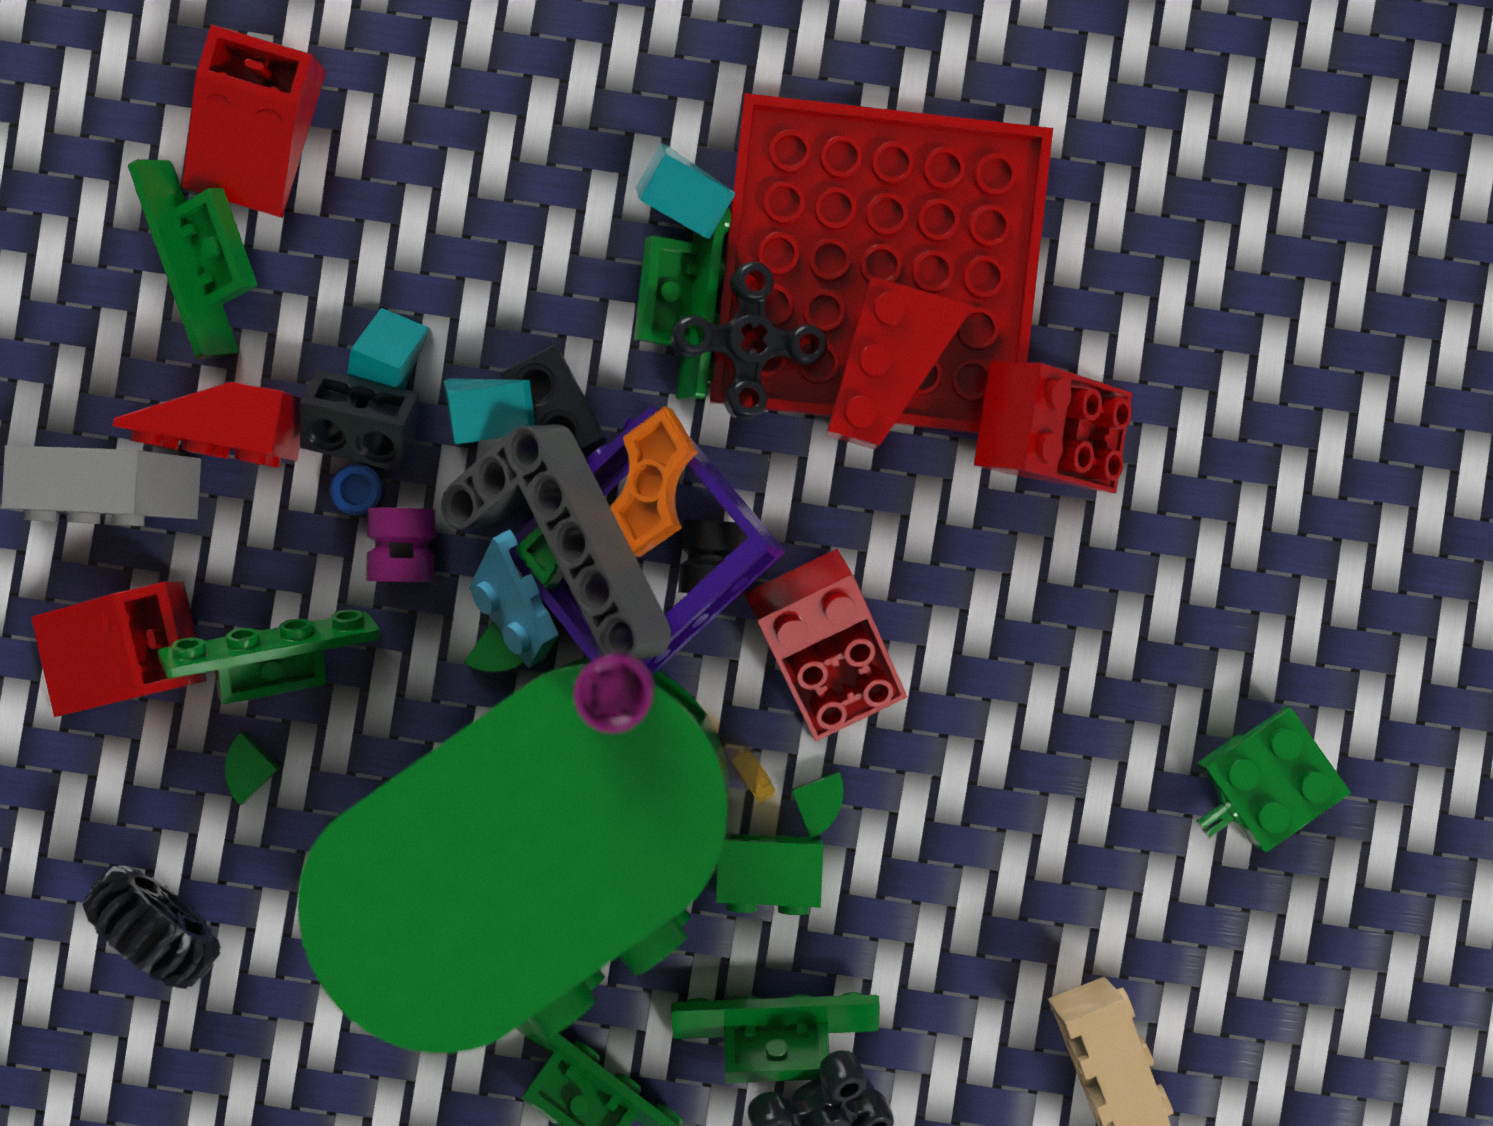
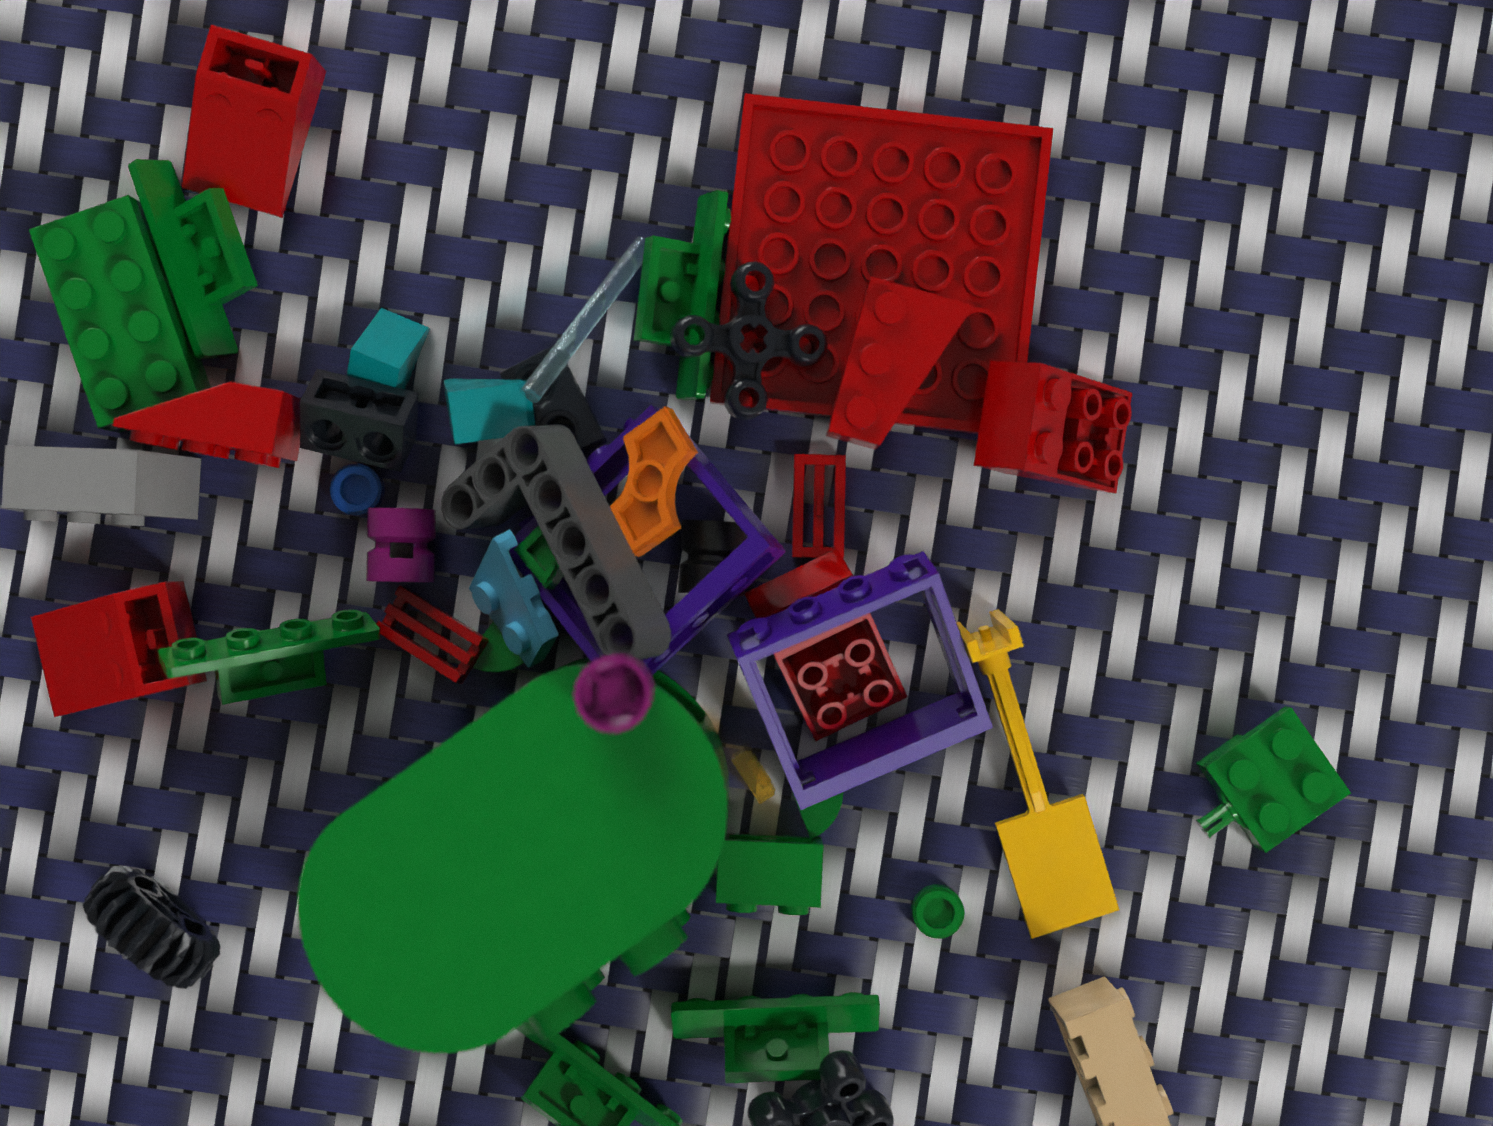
(117, 310): none -> green brick
(247, 768): green tile -> none
(395, 613): none -> red tile
(584, 322): none -> clear light blue bar
(683, 191): teal slope -> none
(819, 462): none -> red tile
(889, 744): none -> dark purple window
(937, 911): none -> green tile
(1053, 845): none -> yellow piece

